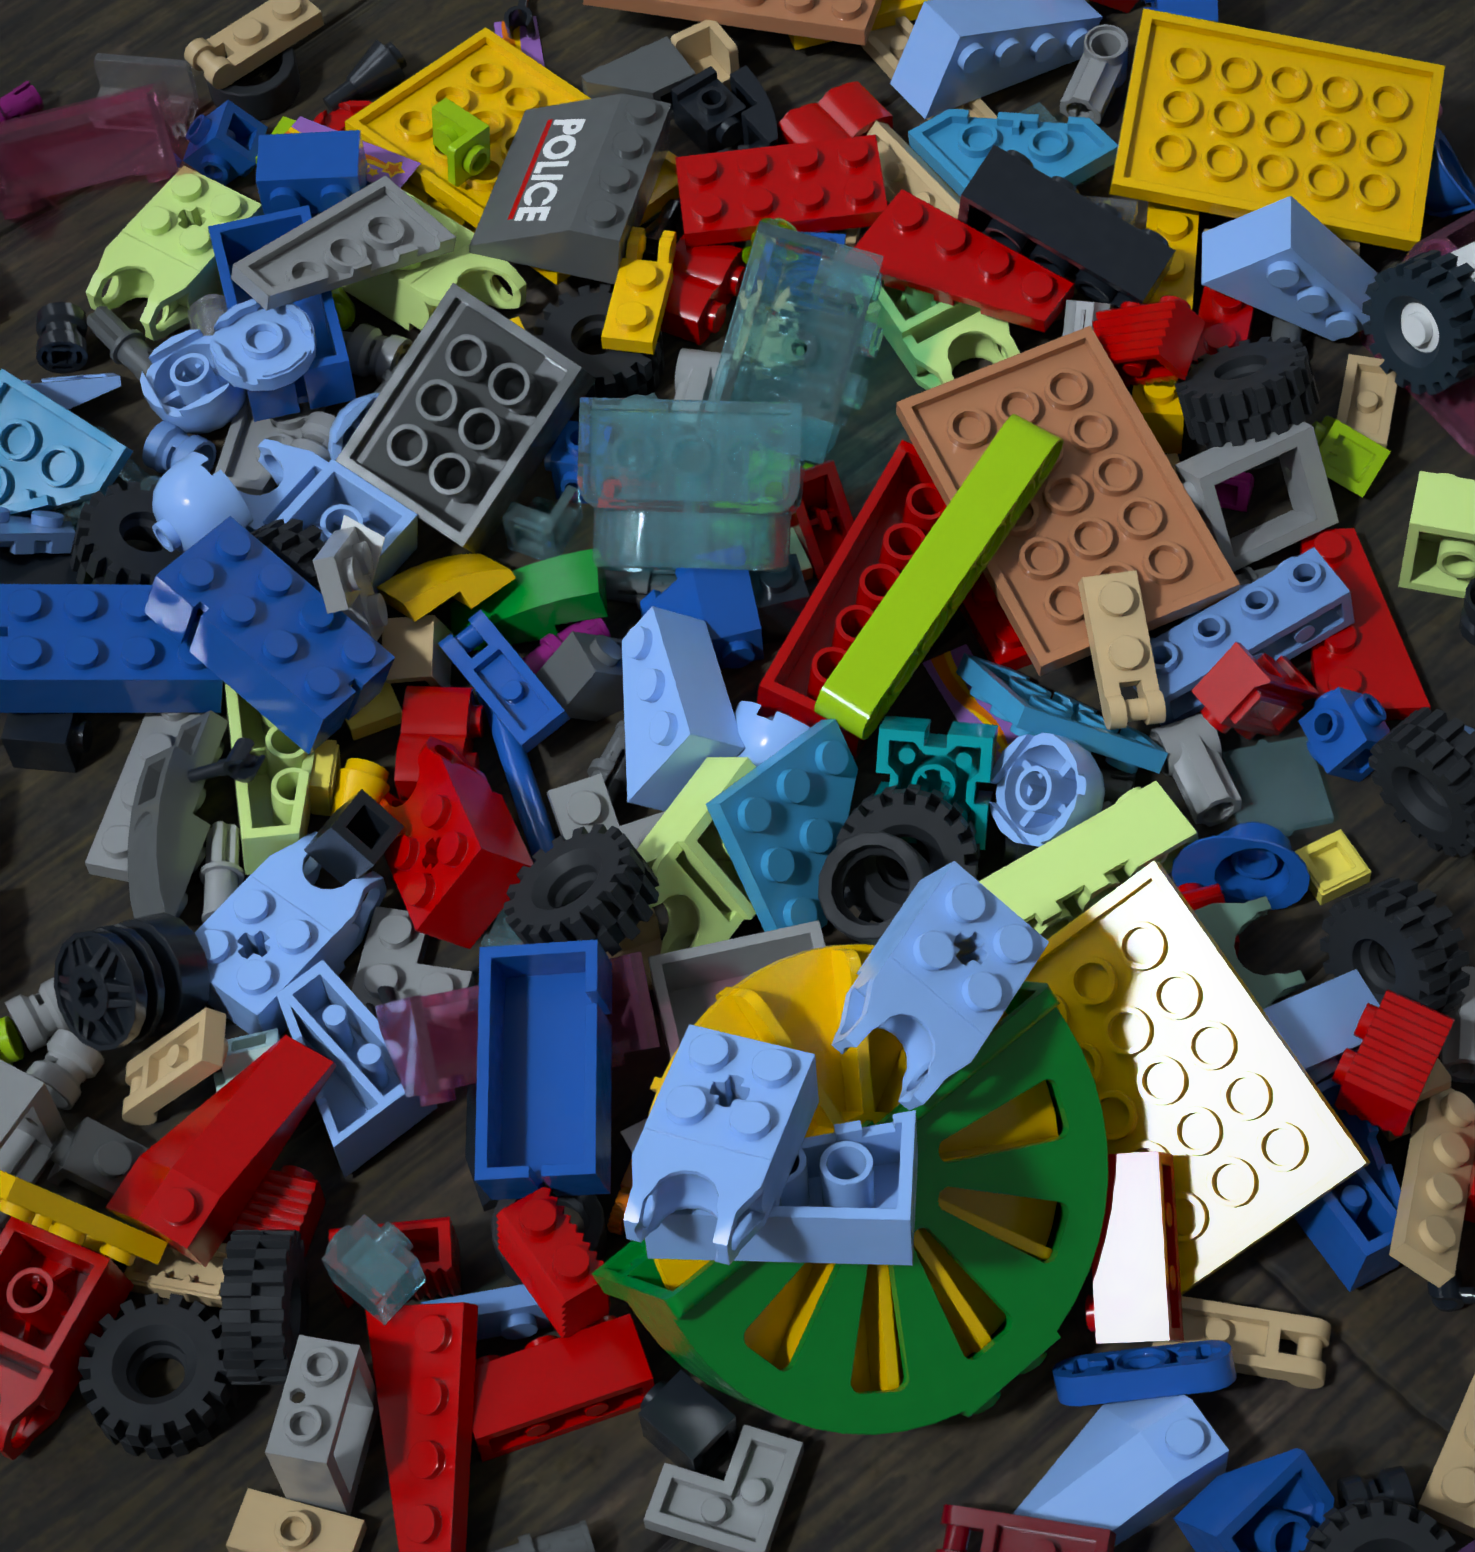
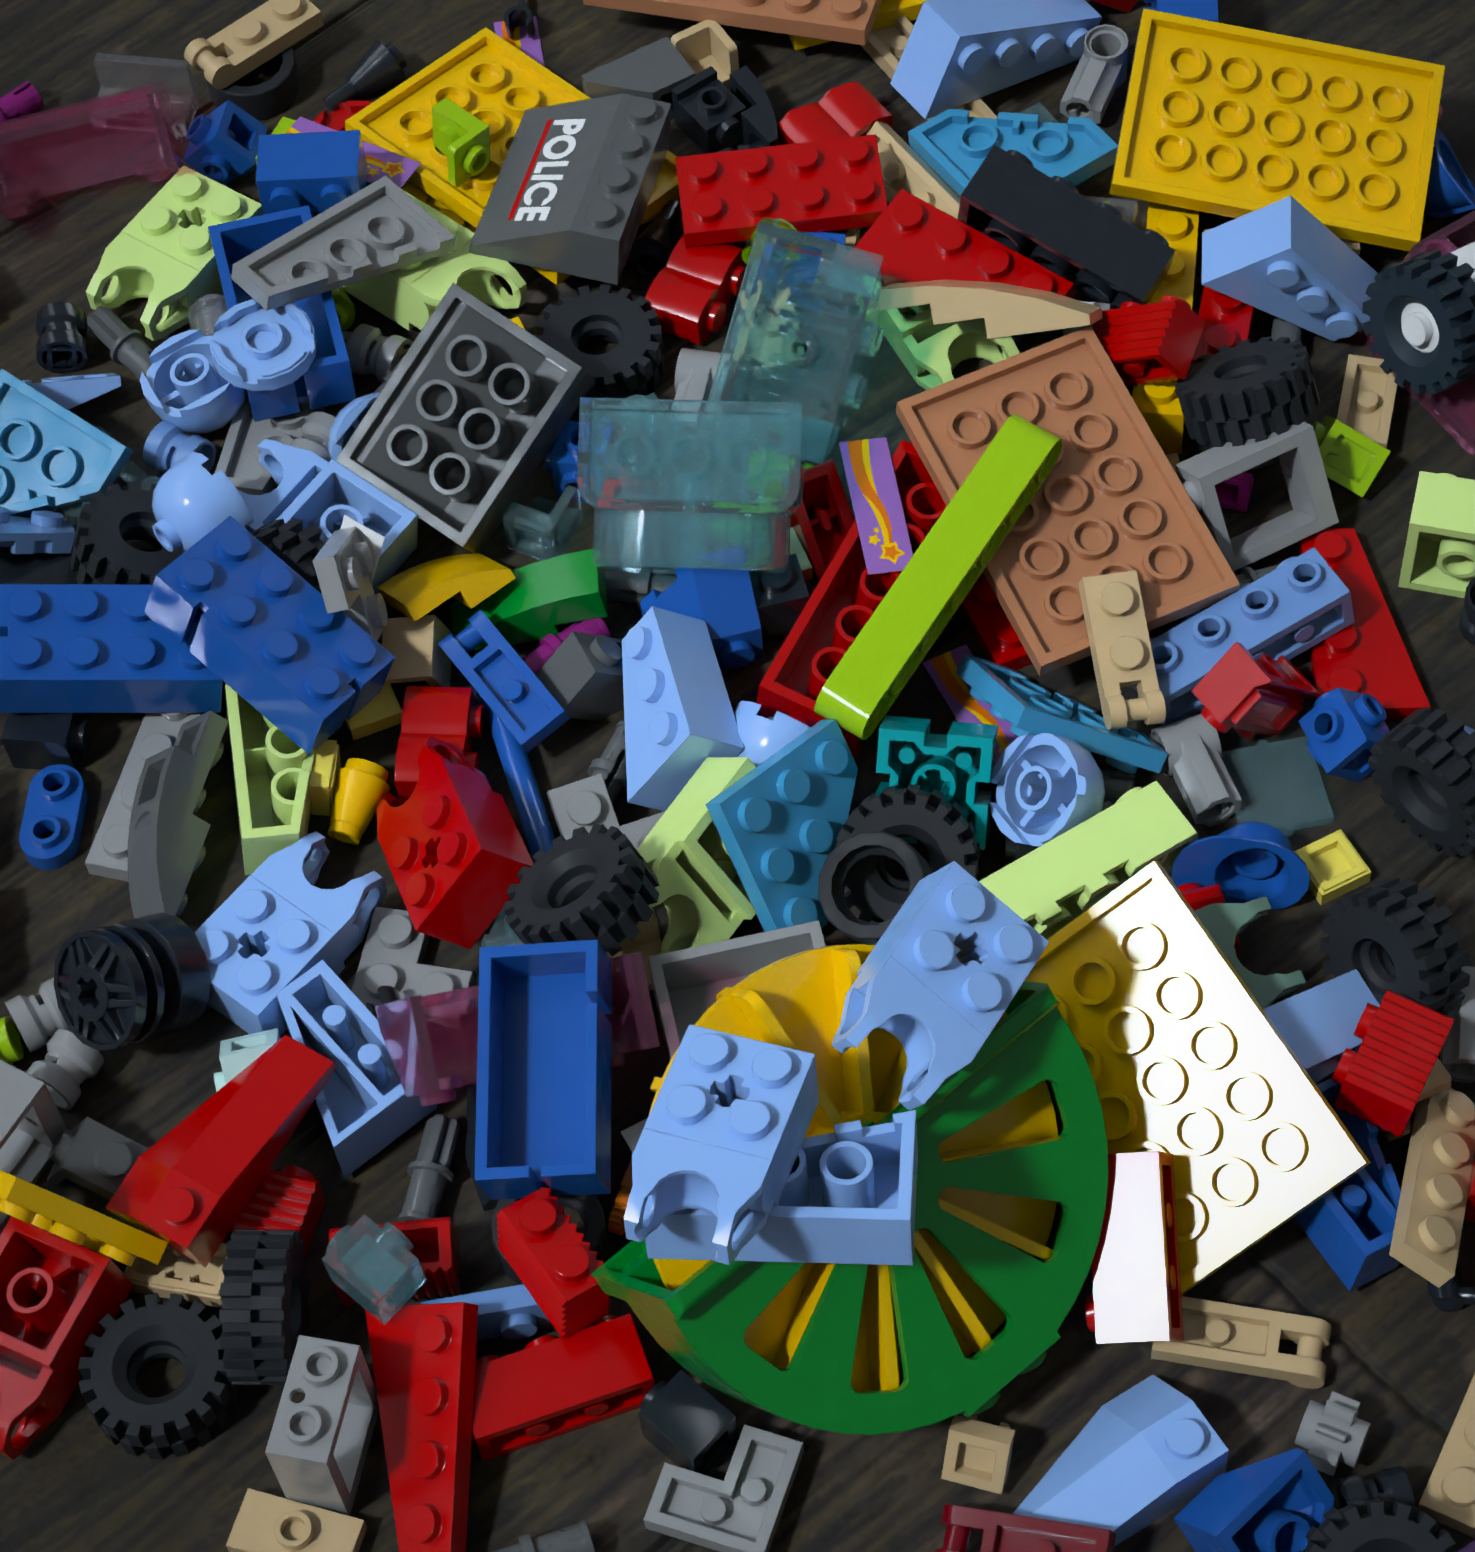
(55, 812): none -> blue plate
(174, 1065): tan plate -> none
(222, 870): light grey axle -> none
(238, 764): black hand -> none
(354, 838): black brick -> none
(431, 1169): none -> dark grey axle
(639, 295): yellow hinge -> none
(876, 505): none -> medium lavender sticker
(978, 1453): none -> tan tile
(1005, 307): none -> tan slope
(1144, 1373): blue beam -> none
(1333, 1433): none -> light grey gear

